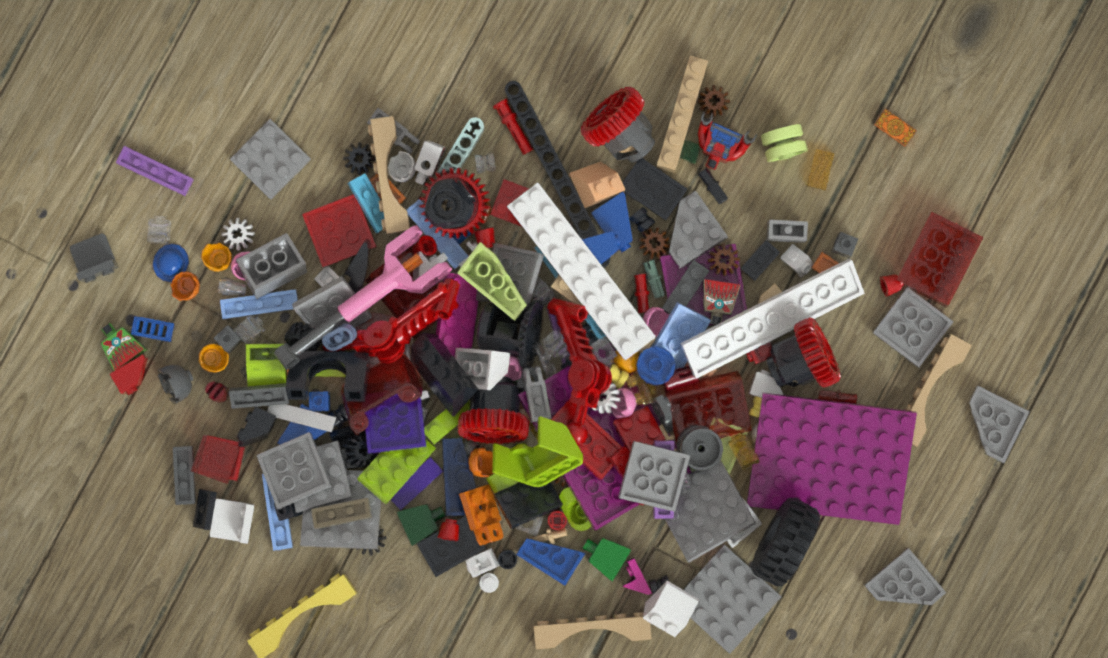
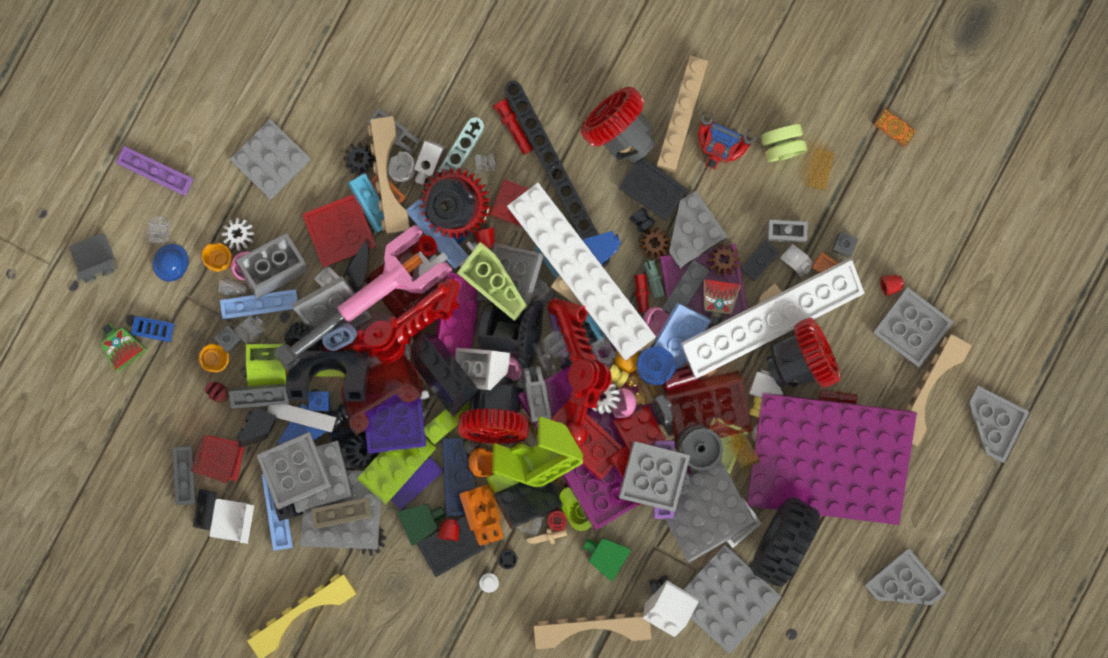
(130, 375): red slope -> none
(175, 382): dark grey cylinder -> none
(185, 286): orange hair -> none
(482, 563): white bracket -> none
(551, 559): blue wing -> none
(596, 183): light nougat slope -> none
(614, 217): blue slope -> none
(639, 583): dark pink slope -> none
(690, 151): clear green tile -> none
(713, 186): black axle -> none
(719, 105): reddish brown gear -> none
(759, 354): red bracket -> none
(939, 259): clear red slope -> none

